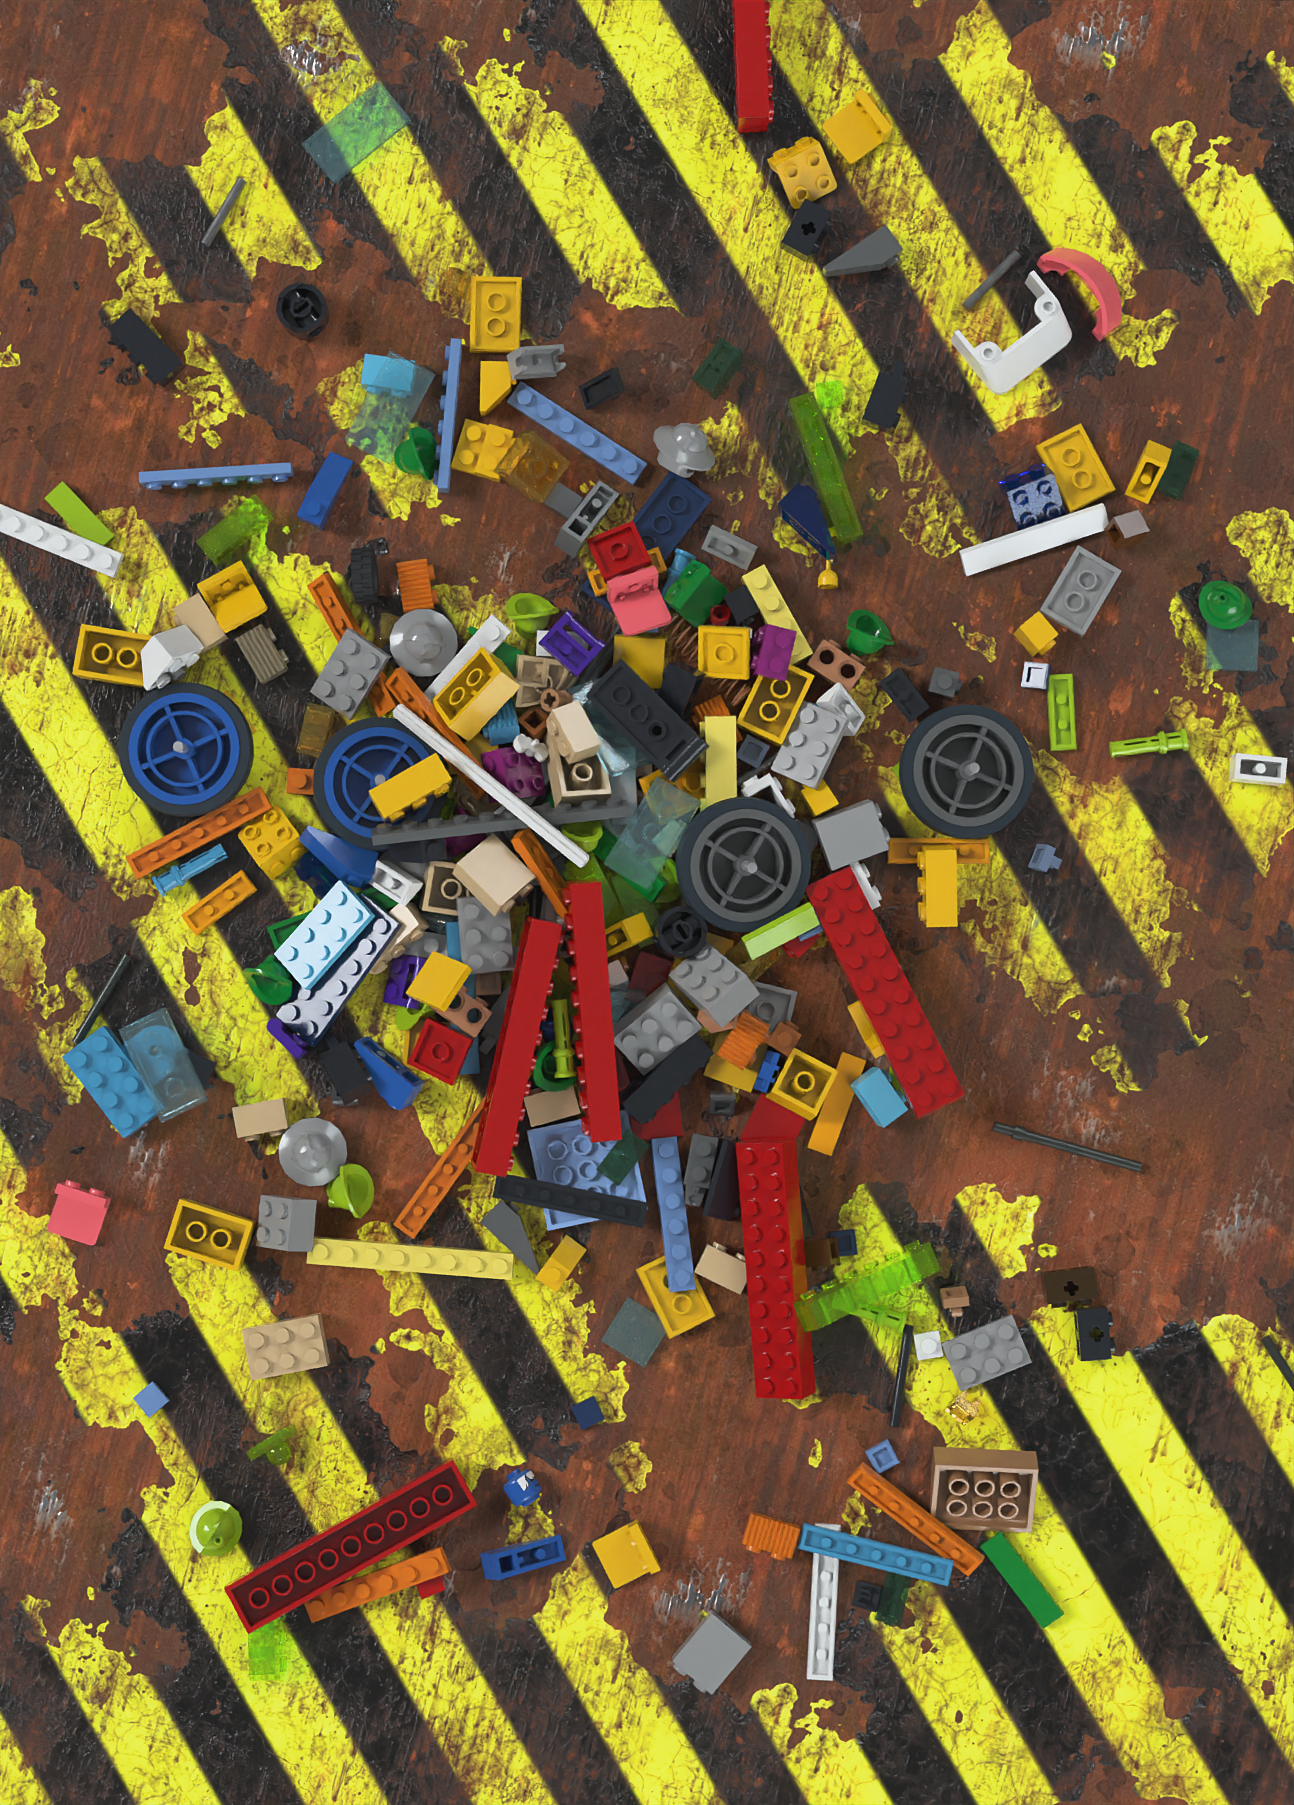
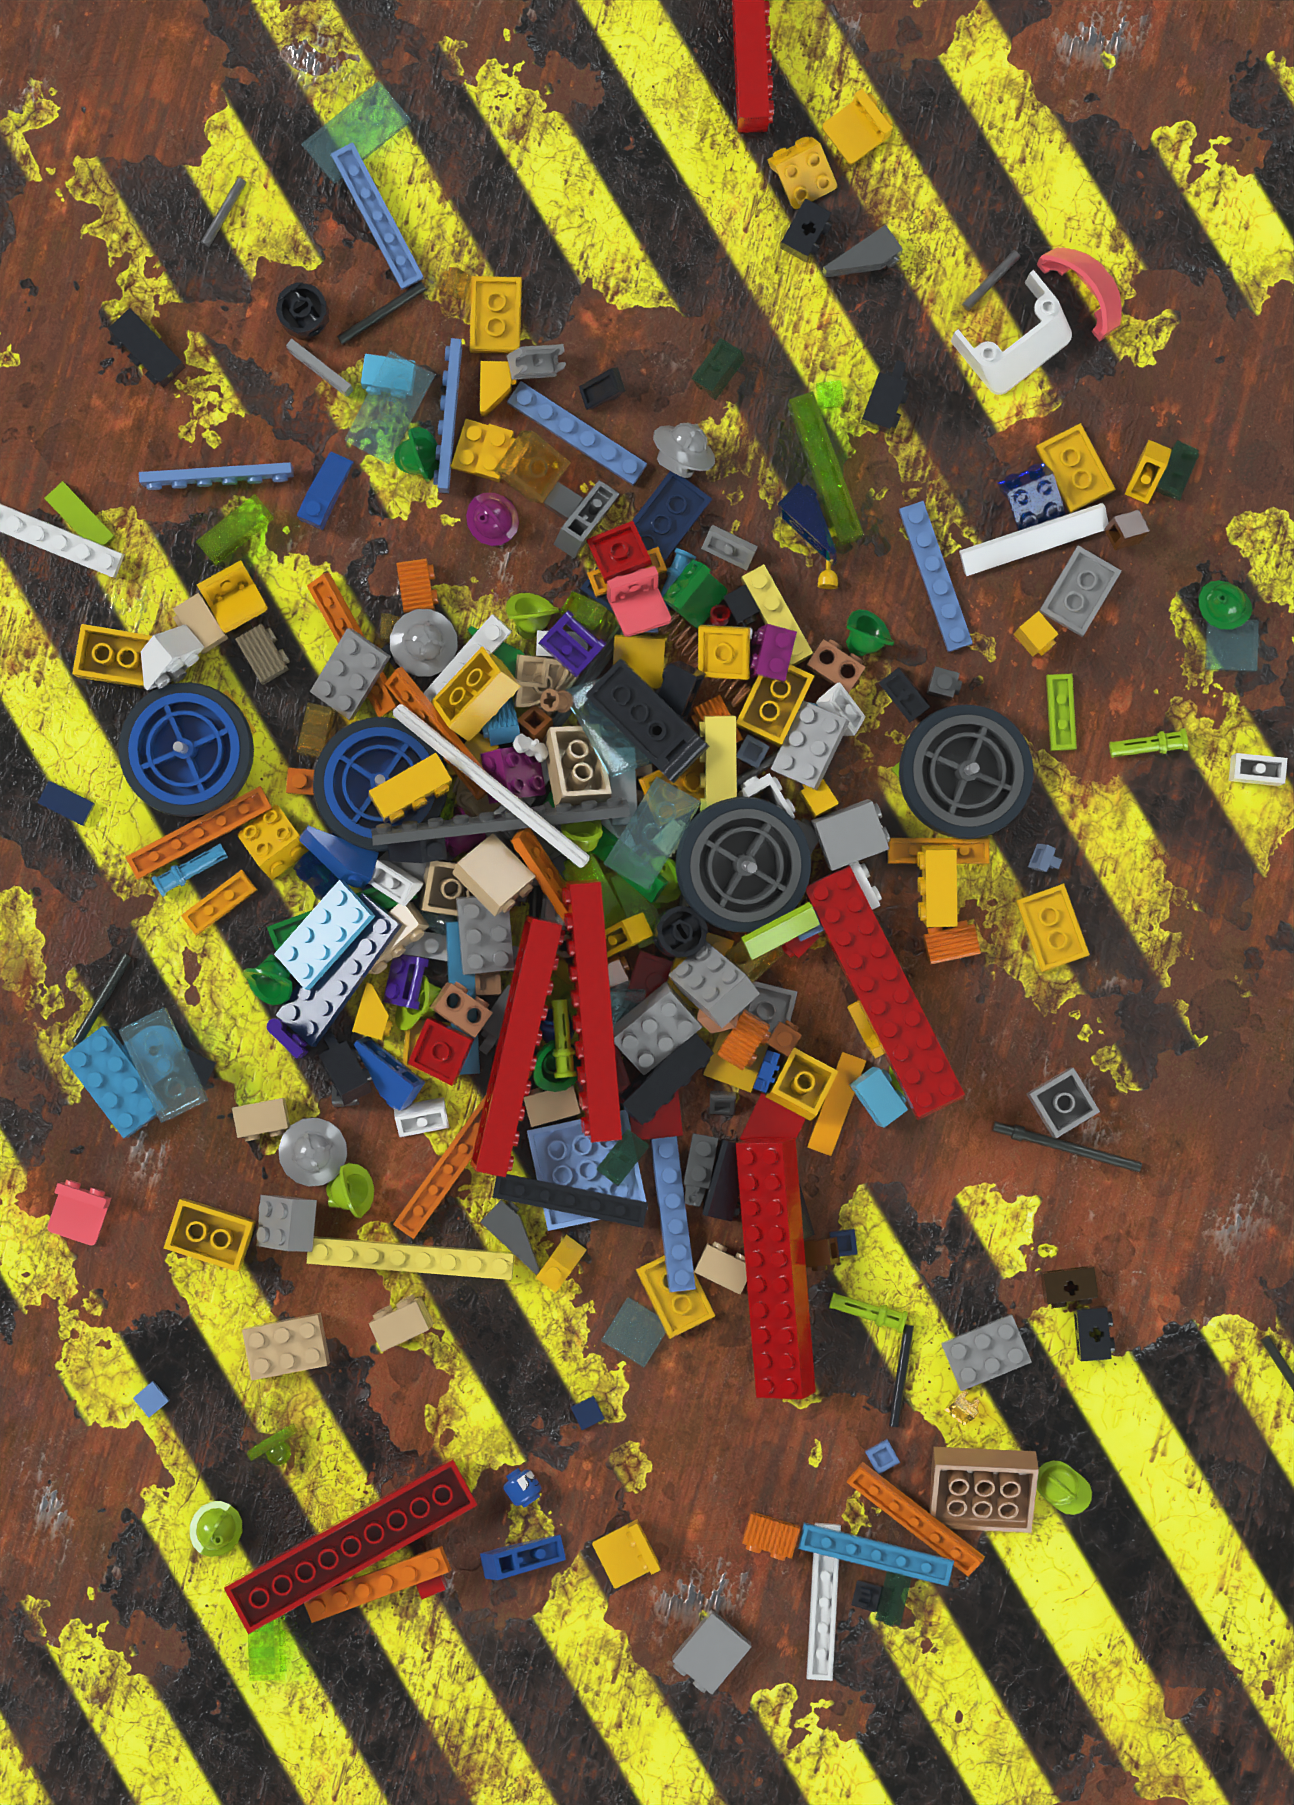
(66, 803): none -> dark blue tile
(319, 368): none -> light grey tile
(364, 575): black tyre -> none
(372, 1015): none -> yellow slope
(377, 216): none -> medium blue plate
(381, 313): none -> pearl dark grey bar
(401, 1323): none -> tan brick
(422, 1117): none -> white slope
(438, 981): yellow tile -> none
(492, 519): none -> magenta helmet
(573, 732): tan brick -> none
(585, 610): none -> clear neon green tile
(866, 1286): clear neon green brick -> none
(927, 1345): white plate -> none
(935, 576): none -> medium blue plate
(951, 943): none -> orange brick
(954, 1299): medium nougat tile -> none
(1022, 1579): green tile -> none
(1036, 675): tile -> none
(1052, 927): none -> yellow tile
(1063, 1102): none -> light grey brick
(1063, 1487): none -> lime piece

